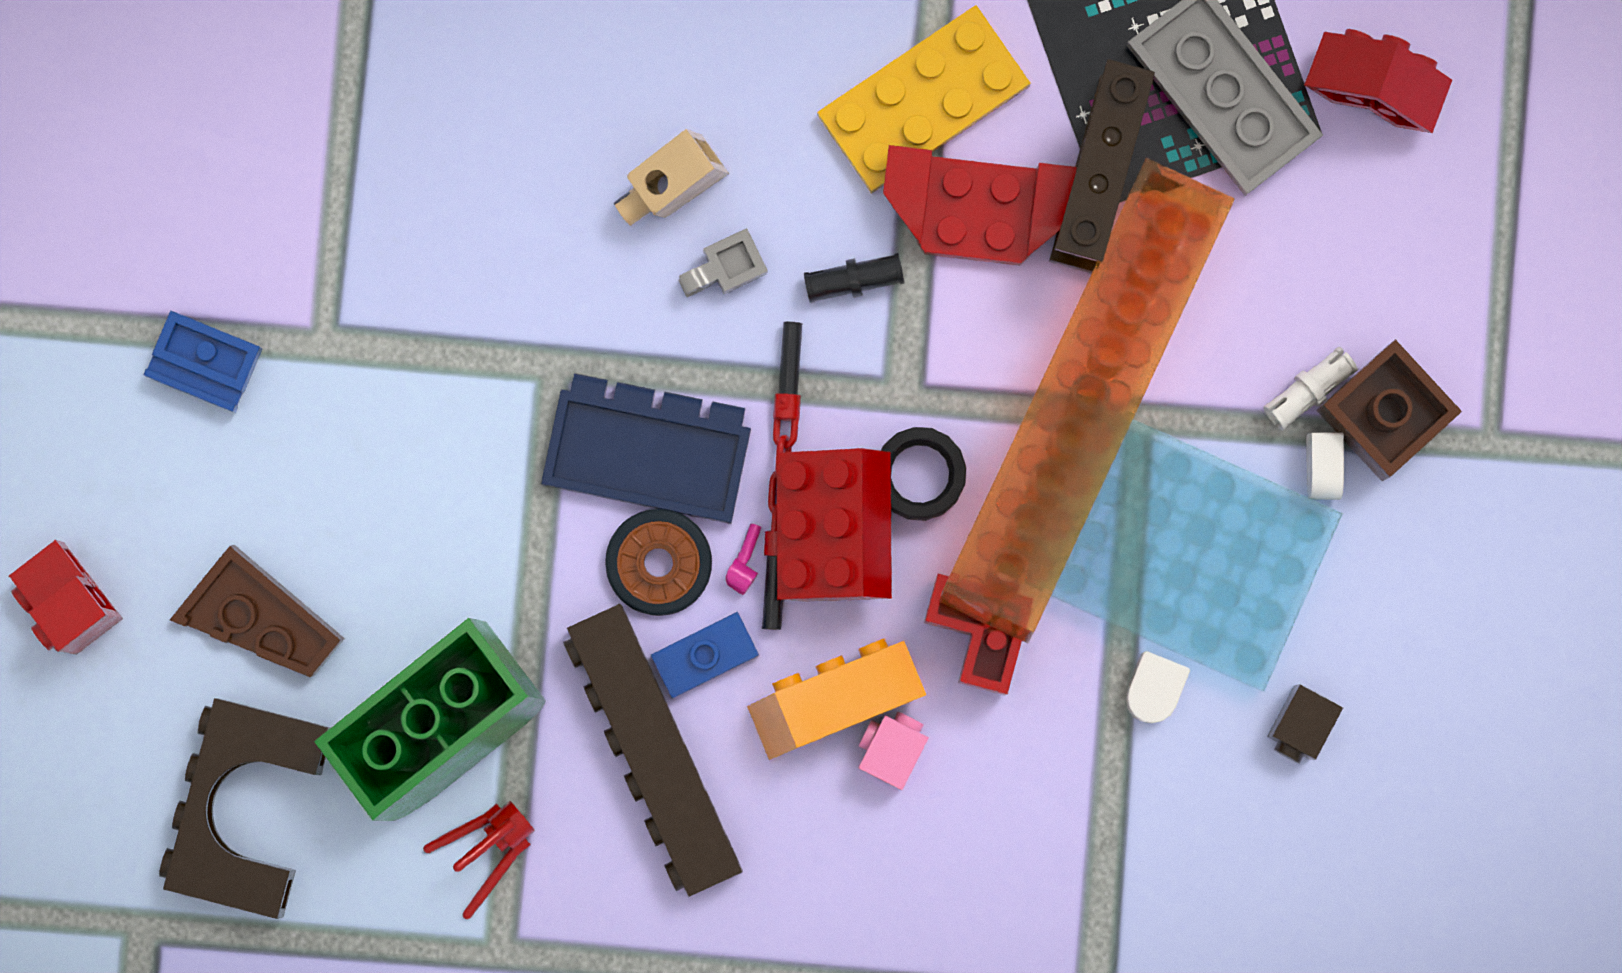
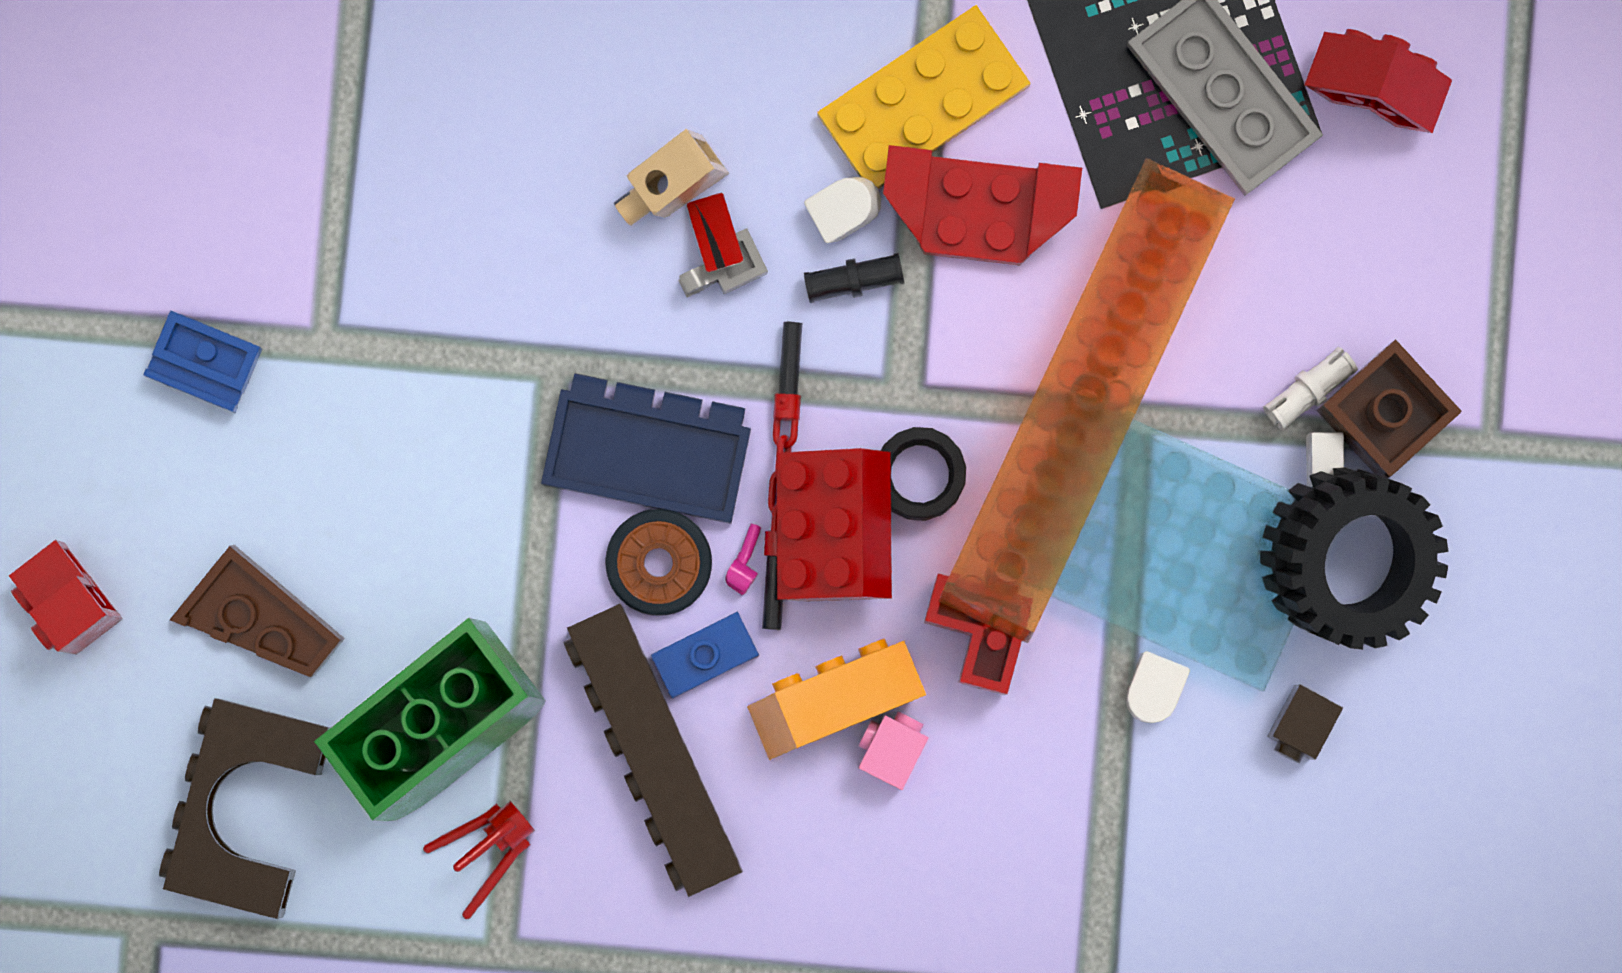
(714, 232): none -> red sticker
(844, 207): none -> white piece
(1102, 166): dark brown fence -> none
(1302, 548): none -> black tyre

